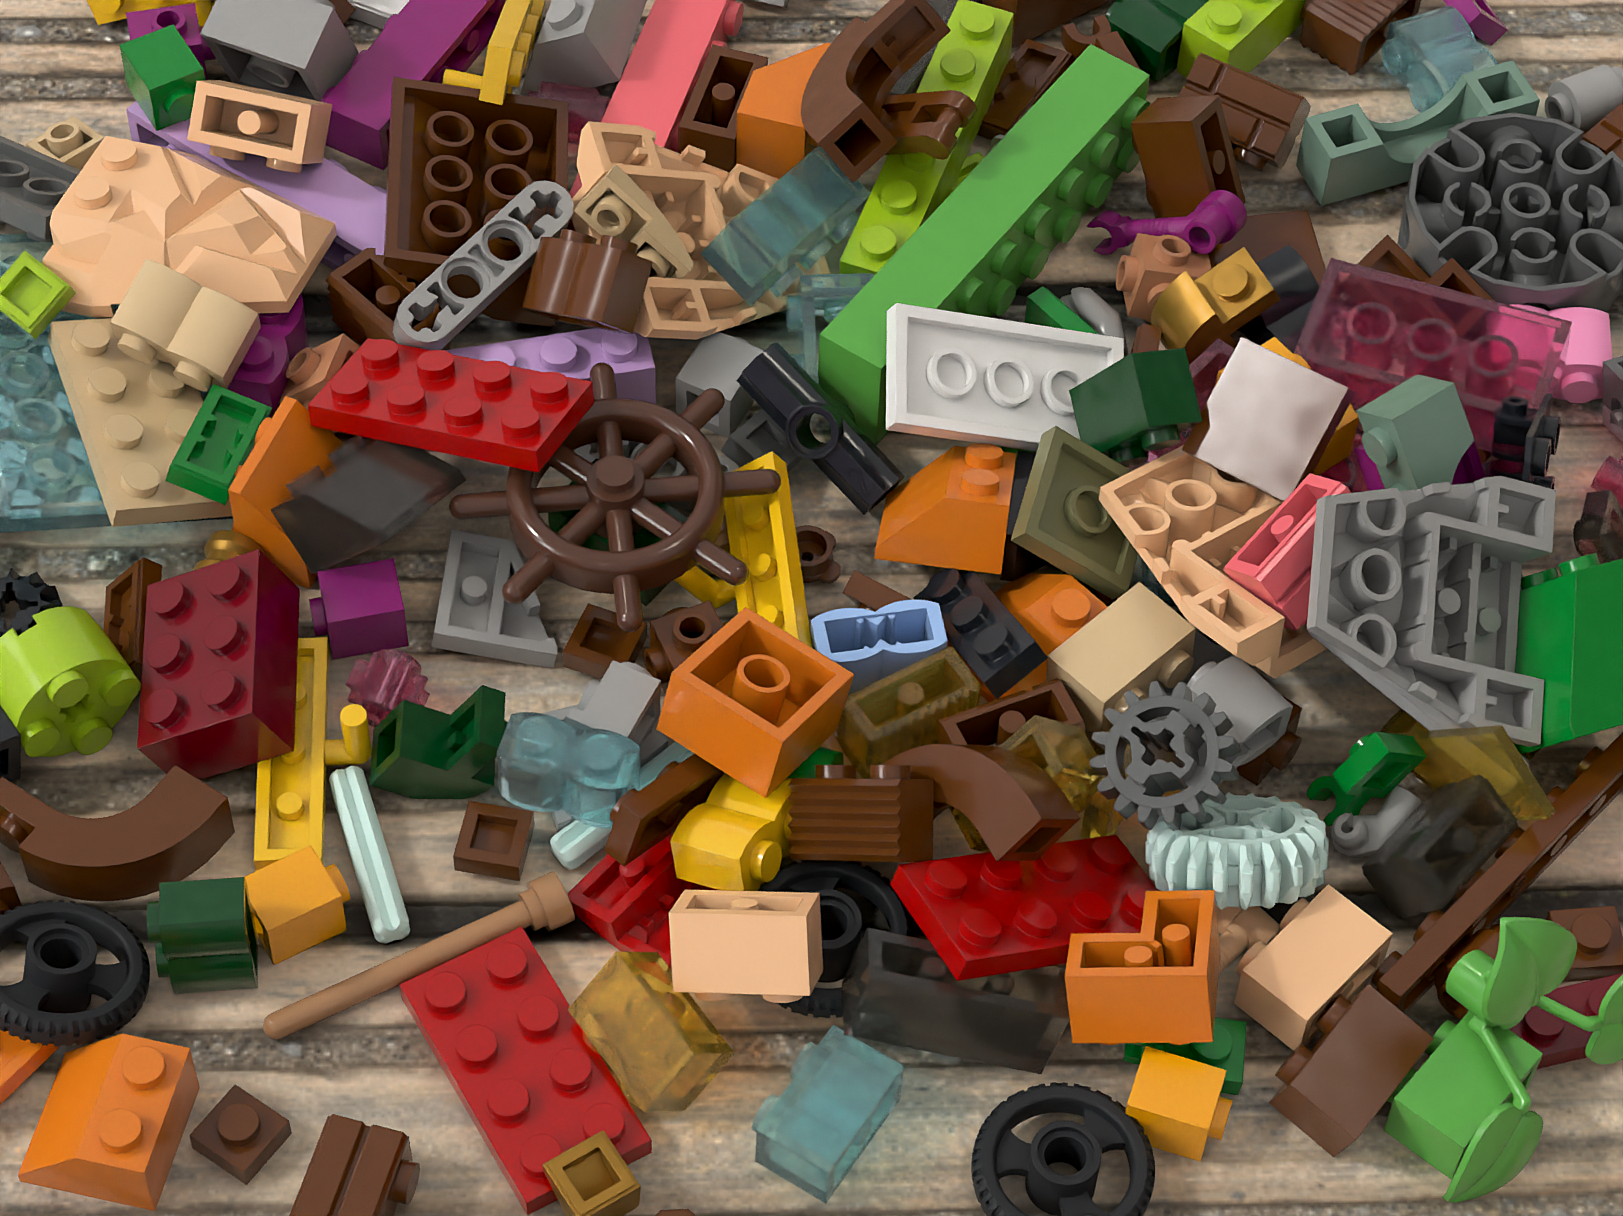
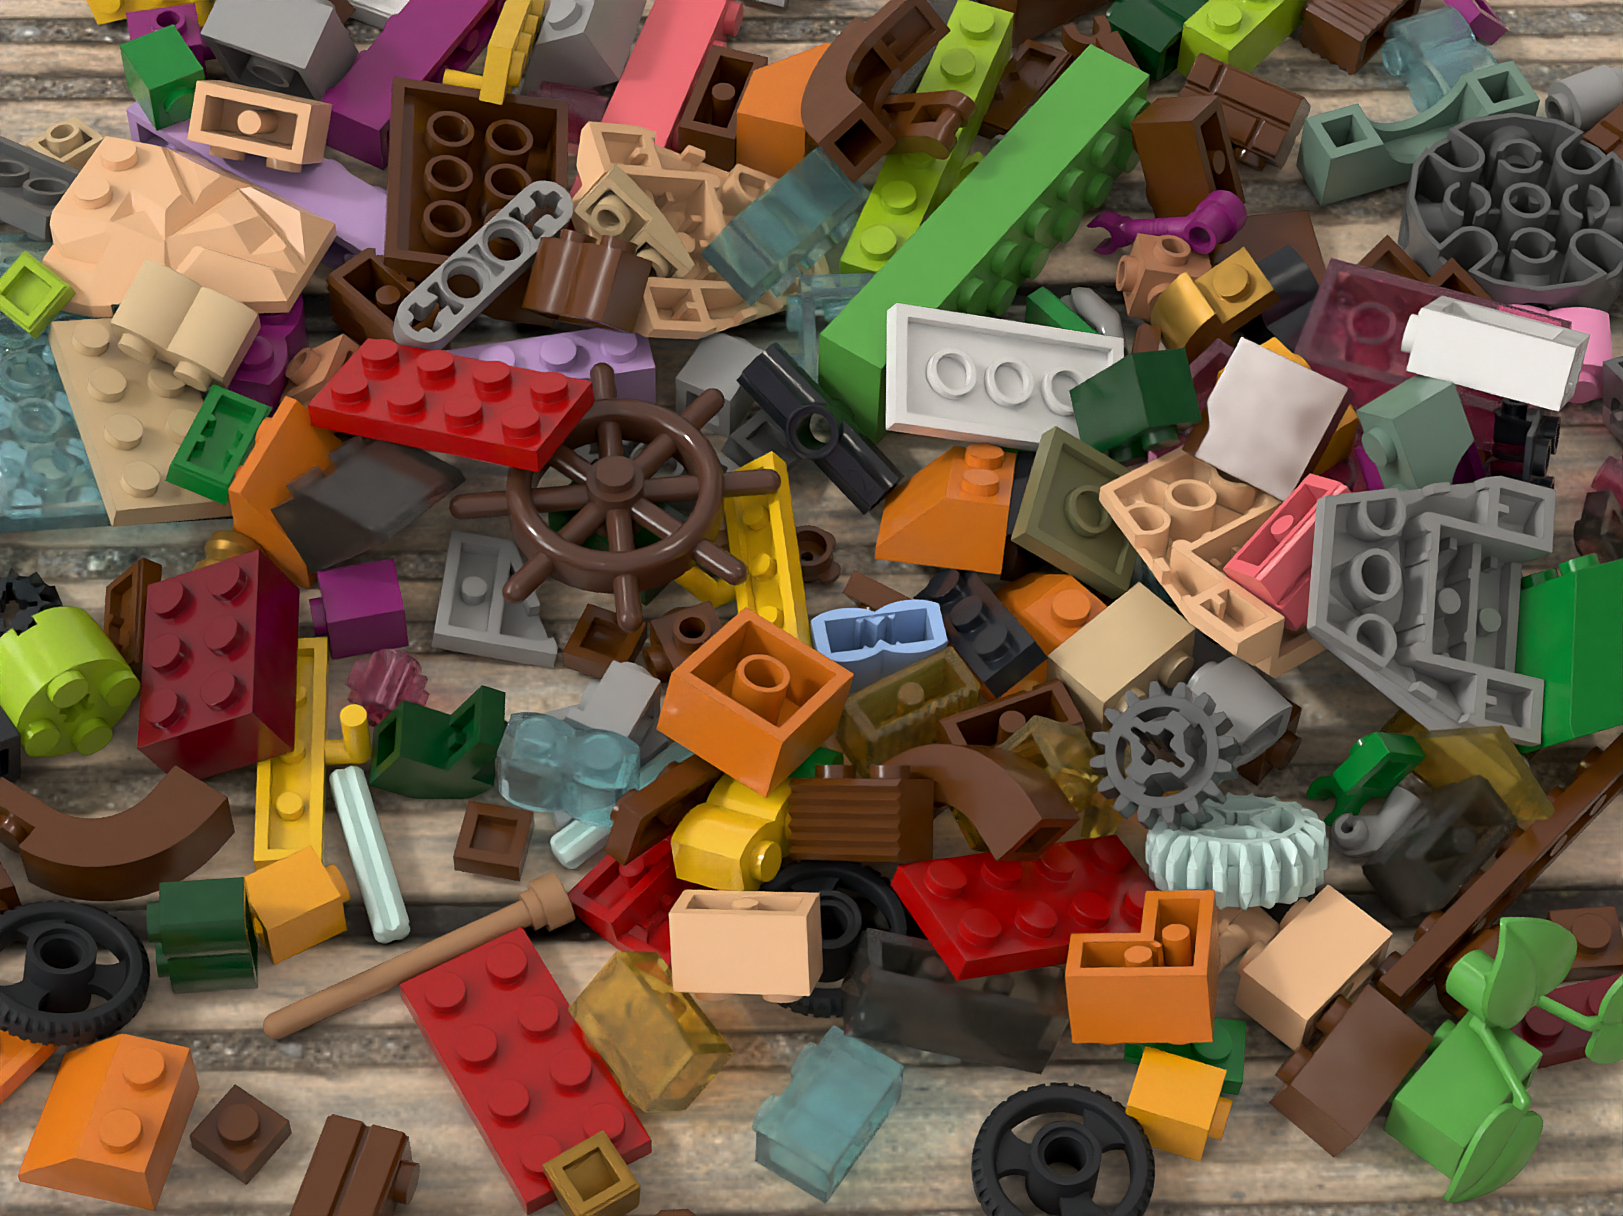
(1495, 352): none -> white window

